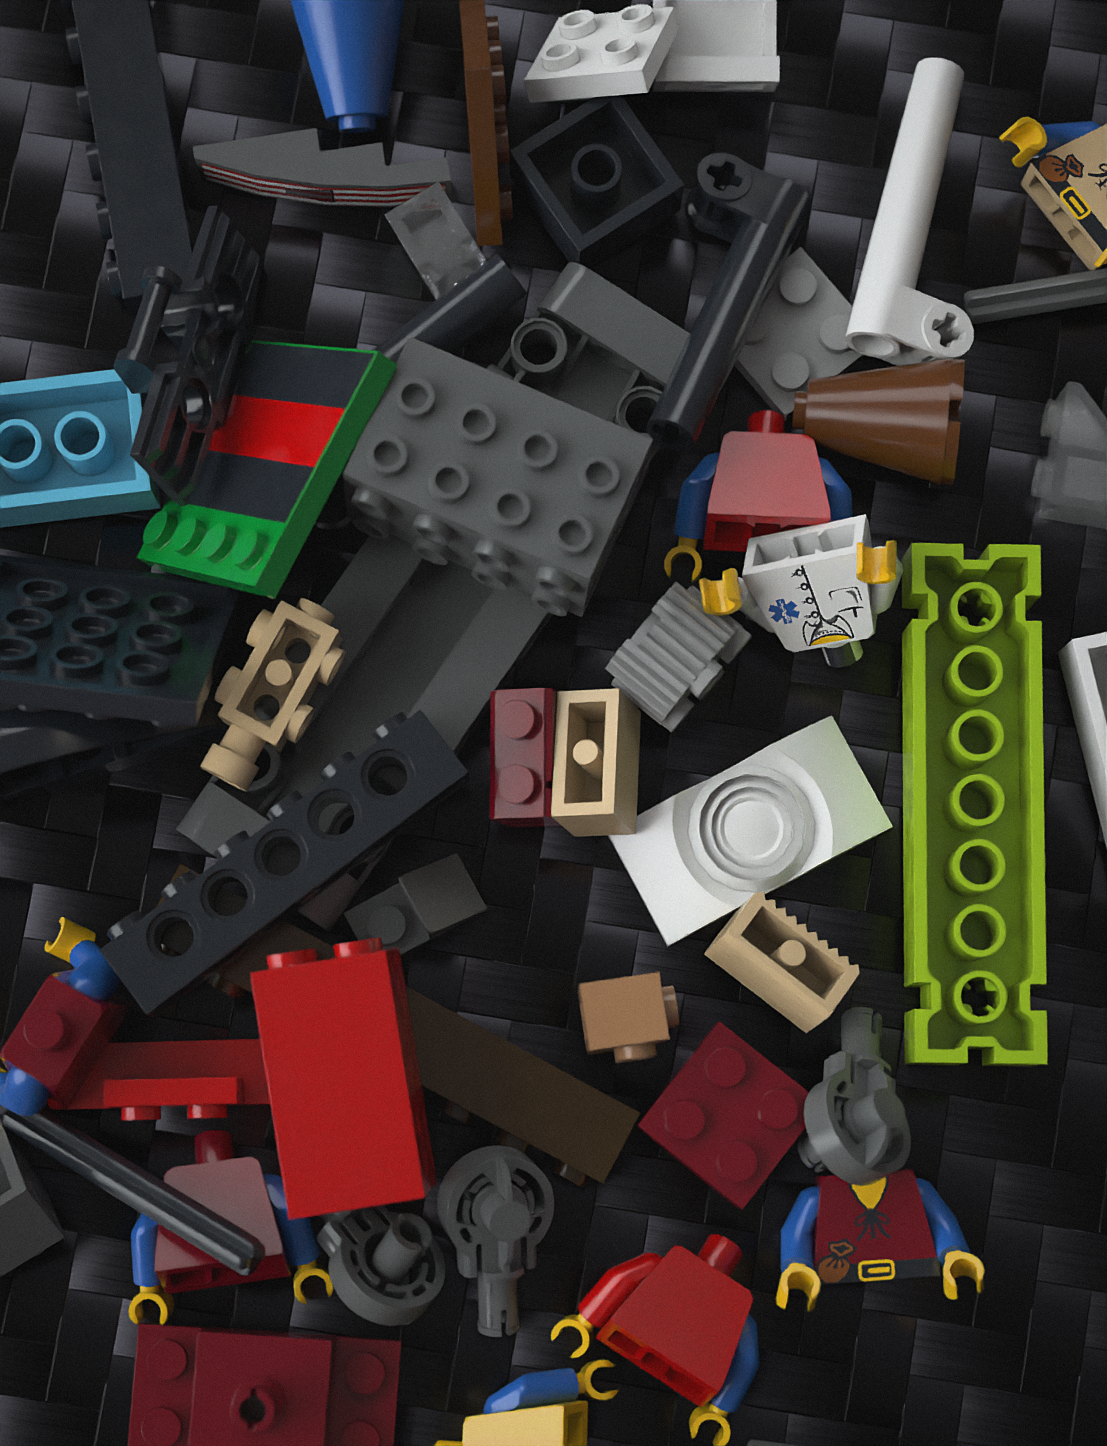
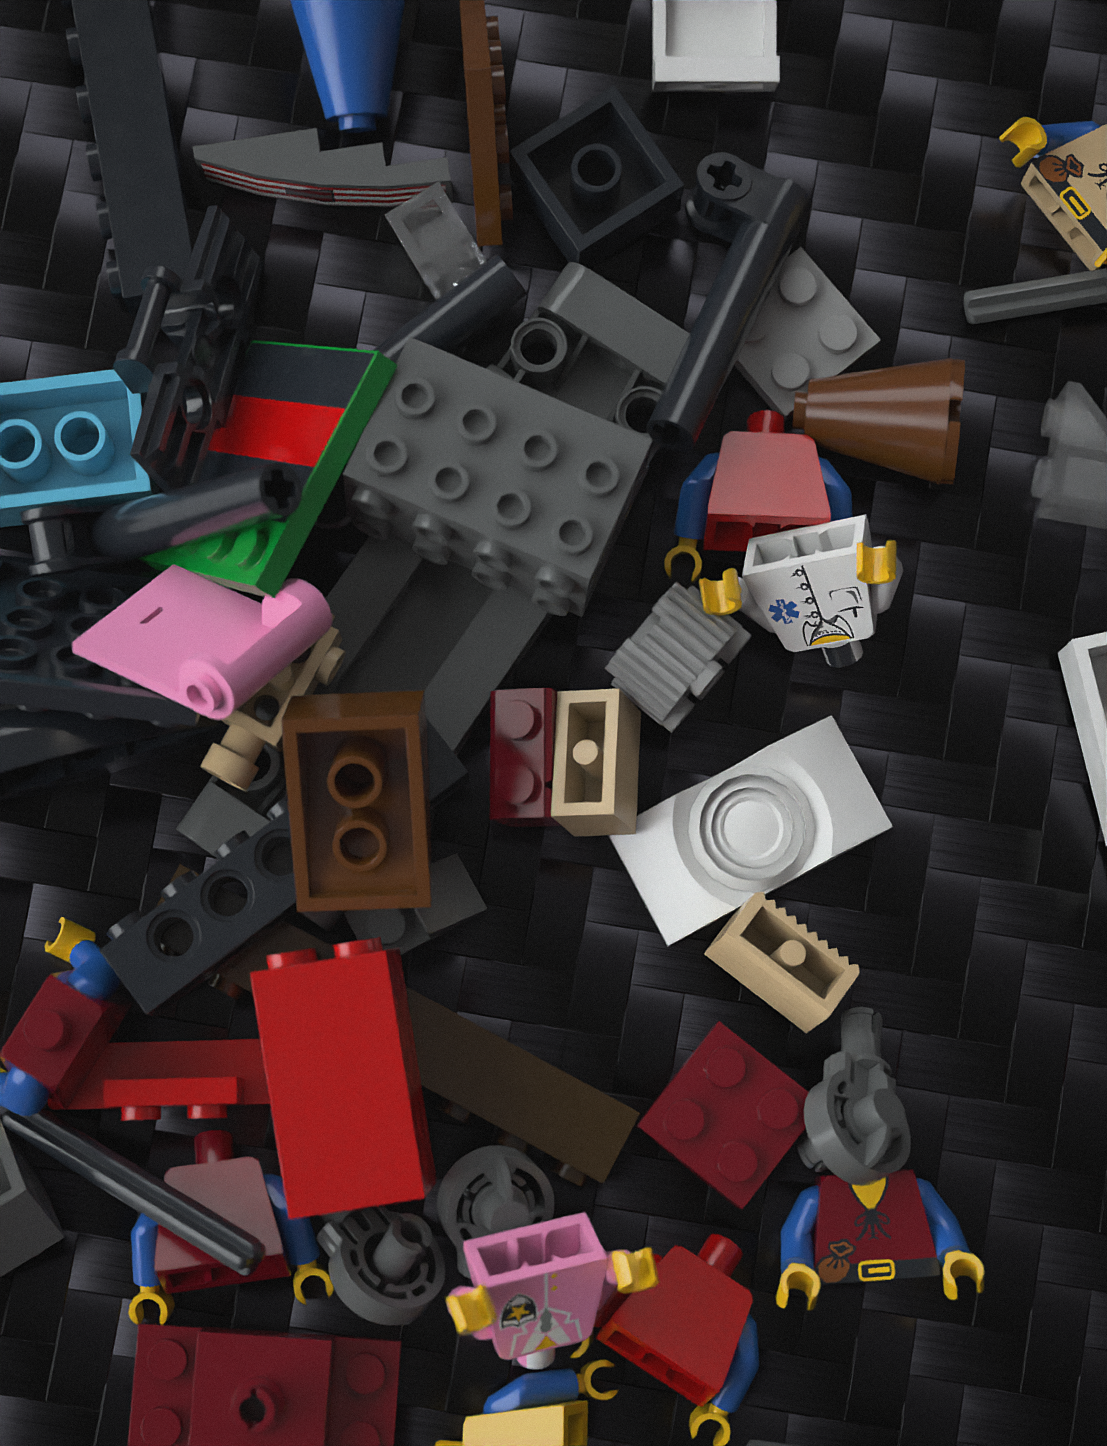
(94, 537): none -> black axle
(204, 639): none -> bright pink door
(359, 800): none -> reddish brown slope
(543, 1287): none -> bright pink torso
(602, 54): white plate -> none
(627, 1016): medium nougat brick -> none
(888, 313): white axle -> none
(973, 805): lime brick -> none

